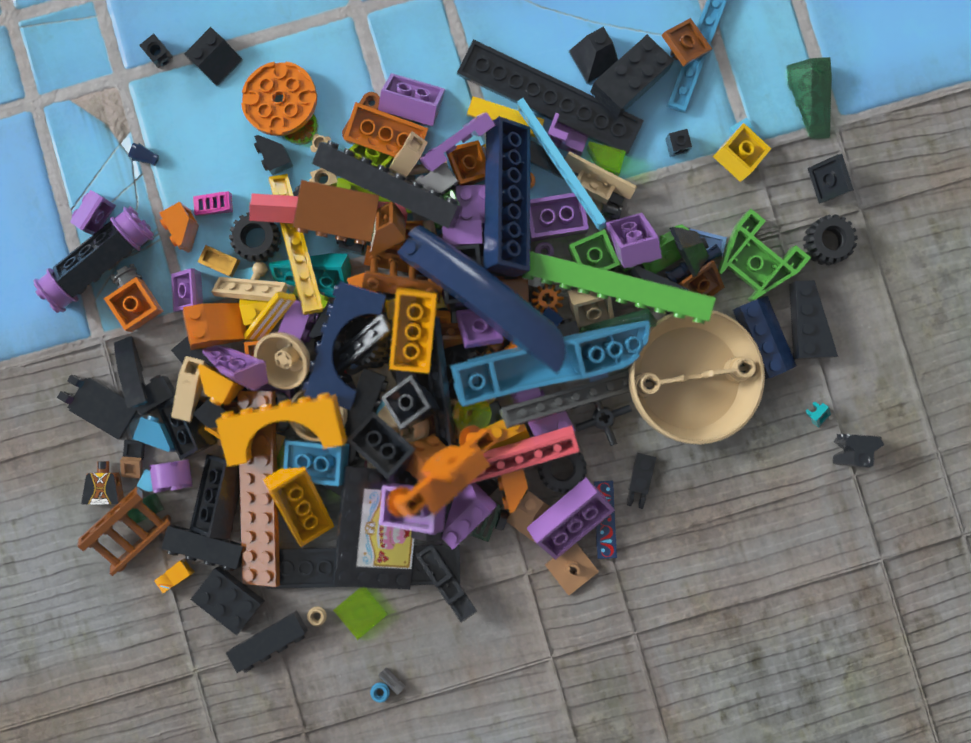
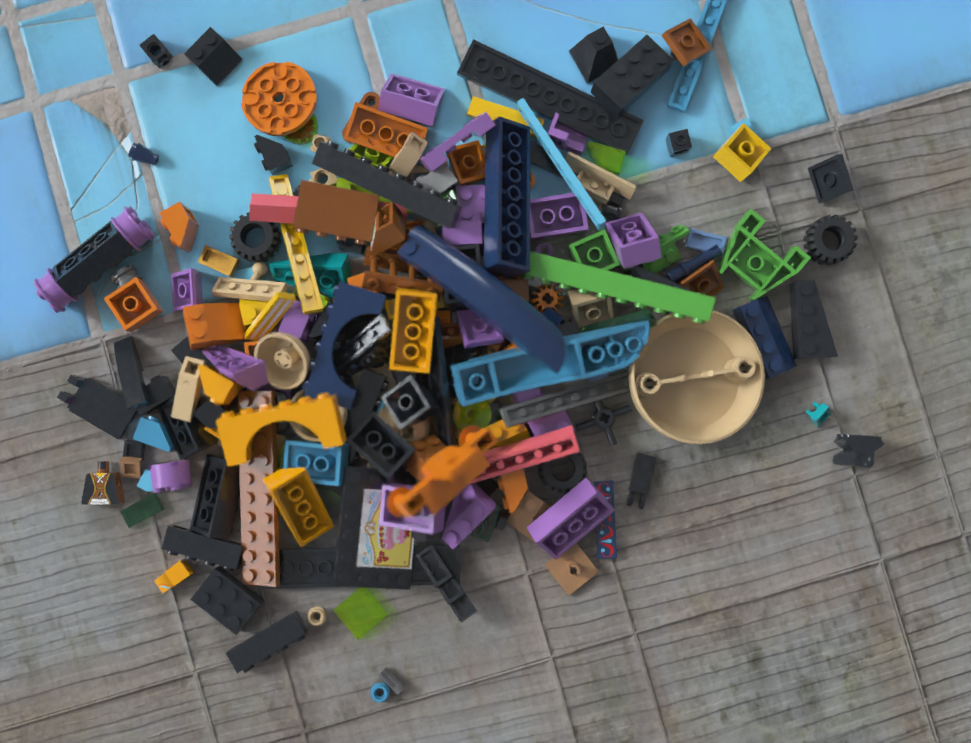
(92, 213): medium lavender slope -> none
(119, 513): dark orange fence -> none
(228, 206): dark pink slope -> none
(691, 247): black slope -> none
(811, 88): clear green wedge -> none

